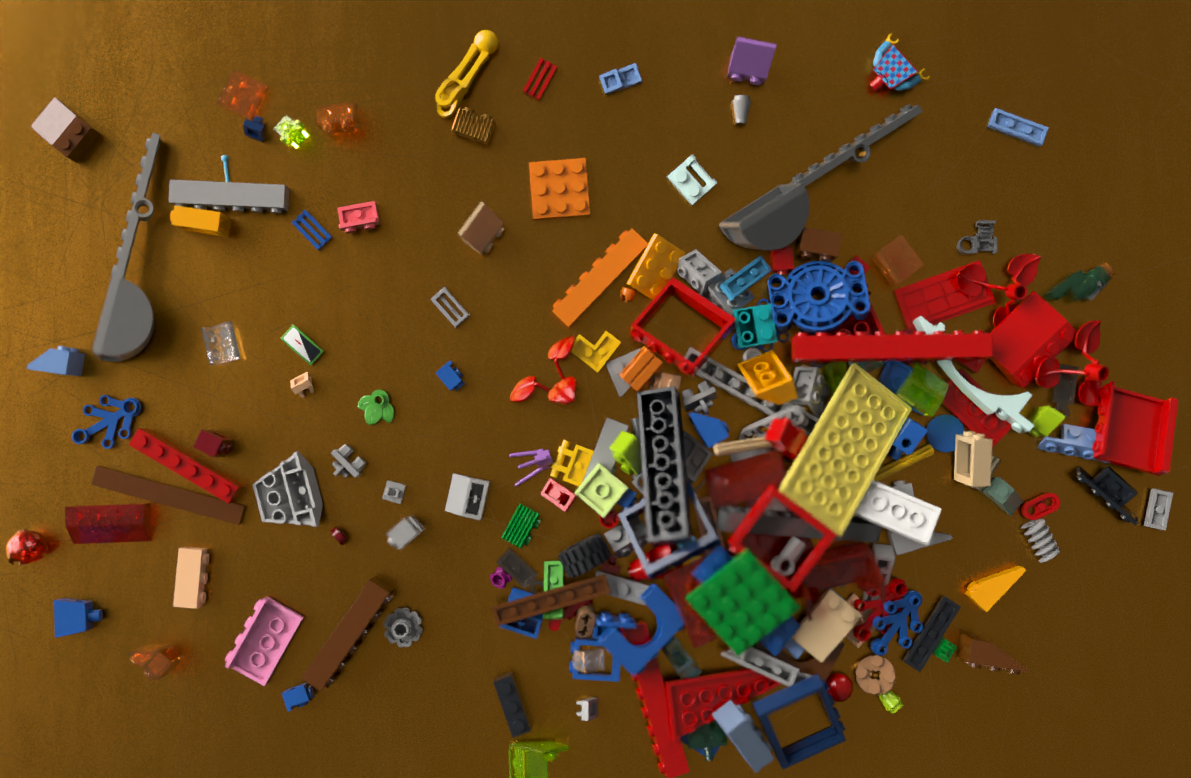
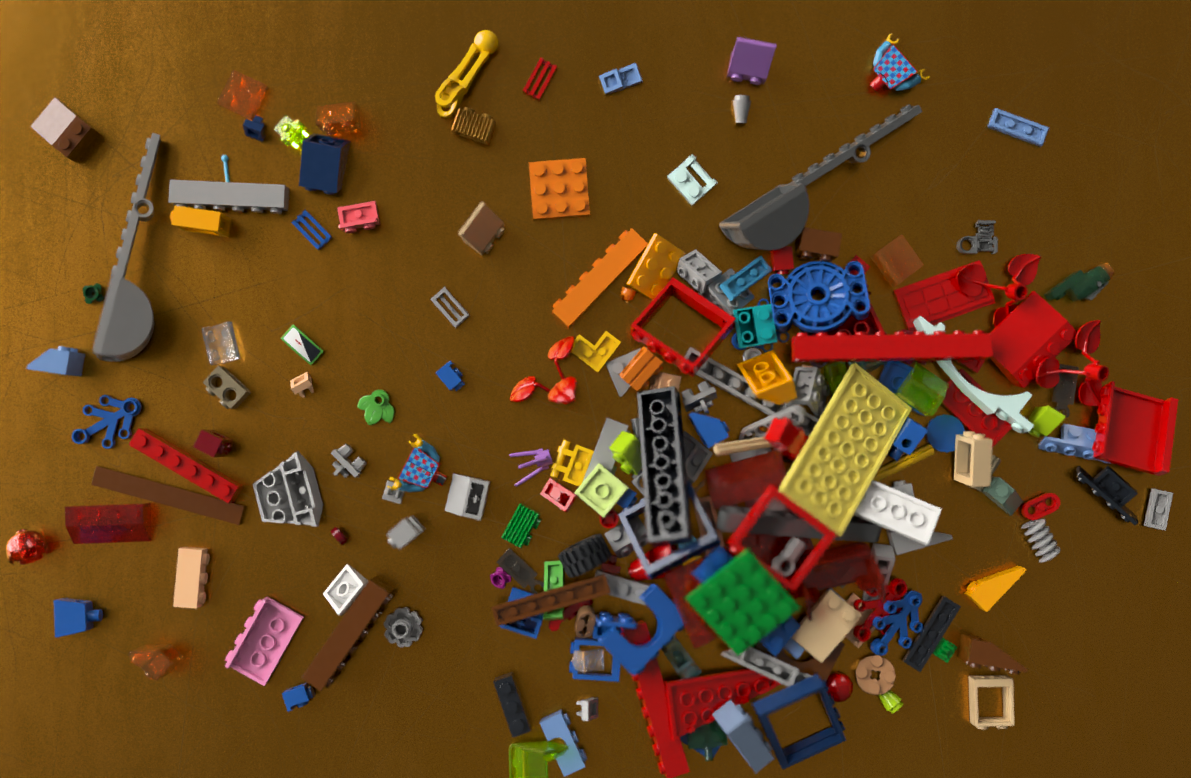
(87, 292): none -> dark green plate
(229, 384): none -> dark tan brick
(323, 163): none -> dark blue slope
(345, 589): none -> white slope
(420, 469): none -> torso
(557, 726): none -> medium blue arch
(1008, 701): none -> tan window

